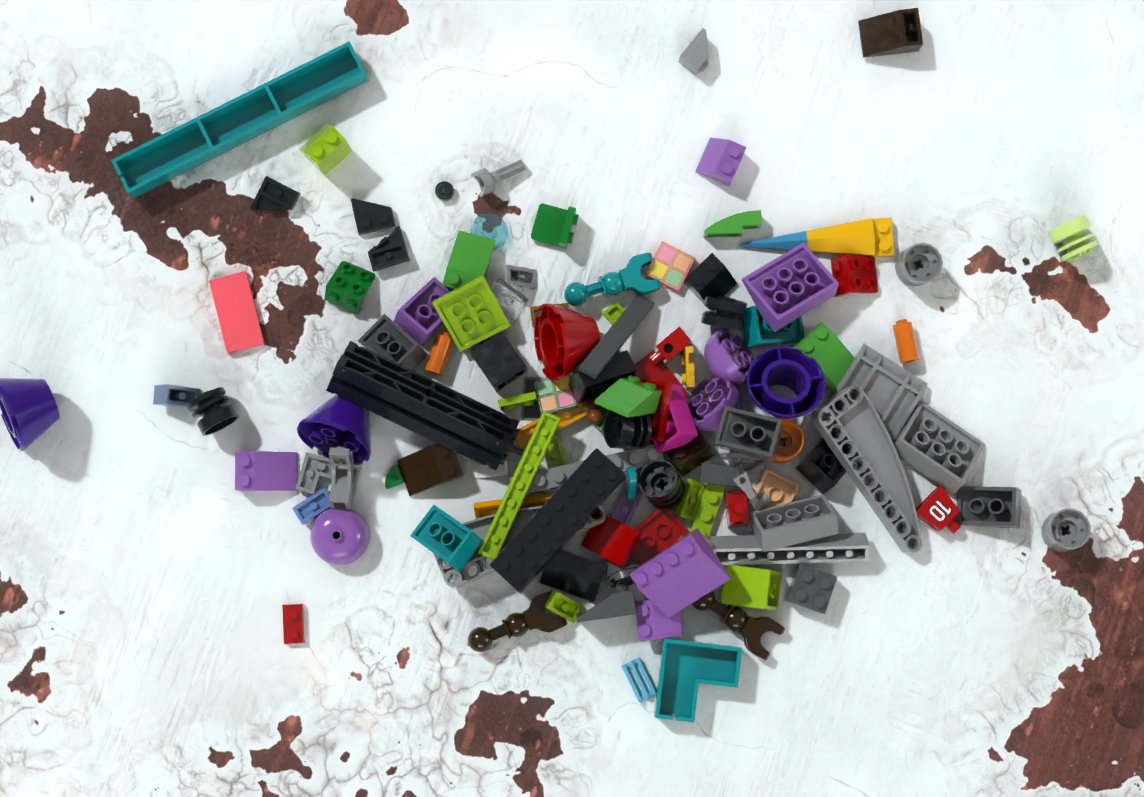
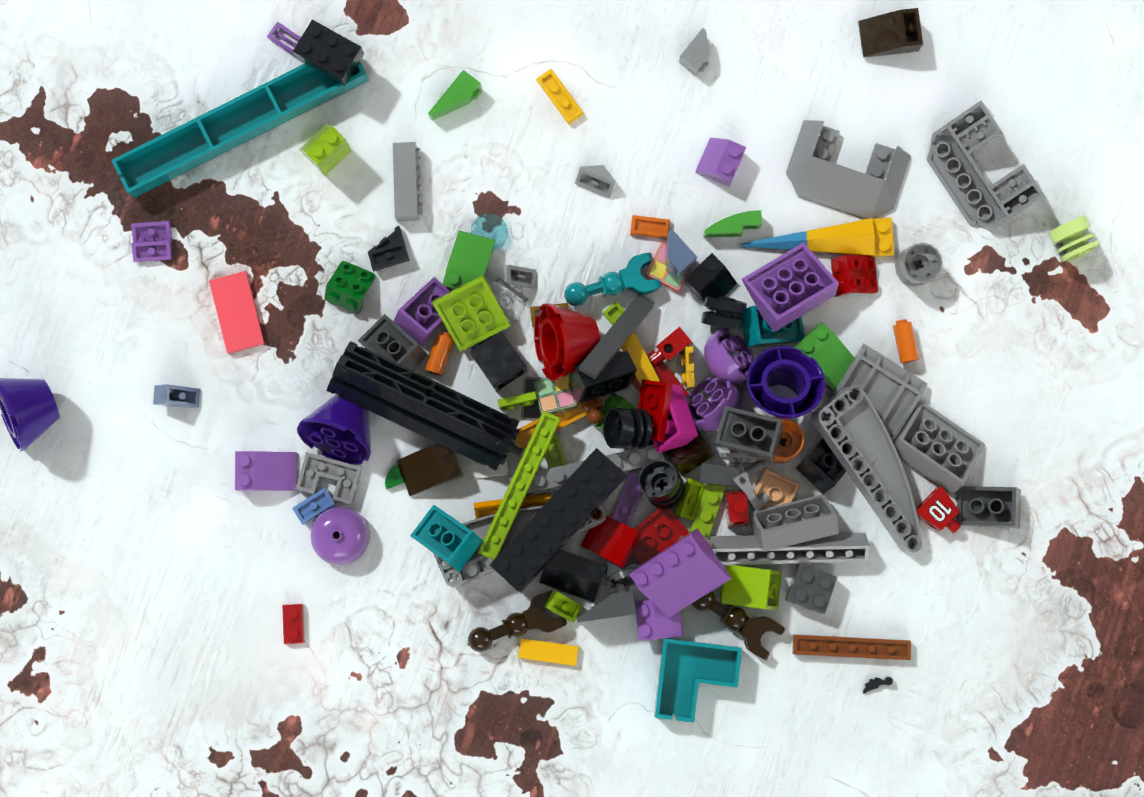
(151, 241): none -> medium lavender slope
(212, 409): black wheel -> none
(274, 31): none -> medium lavender tile
(275, 196): black wing -> none
(328, 52): none -> black brick
(342, 478): light grey arch -> none
(372, 216): black wing -> none
(406, 181): none -> light grey brick
(444, 191): black tile -> none
(459, 94): none -> bright green slope
(487, 180): light grey piece -> none
(548, 651): none -> yellow tile
(554, 225): green bracket -> none
(560, 96): none -> yellow tile
(596, 179): none -> light grey slope
(630, 397): bright green slope -> none
(630, 483): teal tile -> none
(643, 365): none -> yellow tile
(645, 694): medium azure tile -> none
(649, 227): none -> orange tile
(678, 256): none -> sand blue slope
(841, 187): none -> light grey slope
(851, 647): none -> dark orange plate
(876, 682): none -> black piece
(965, 179): none -> light grey slope
(1076, 530): light grey wheel -> none

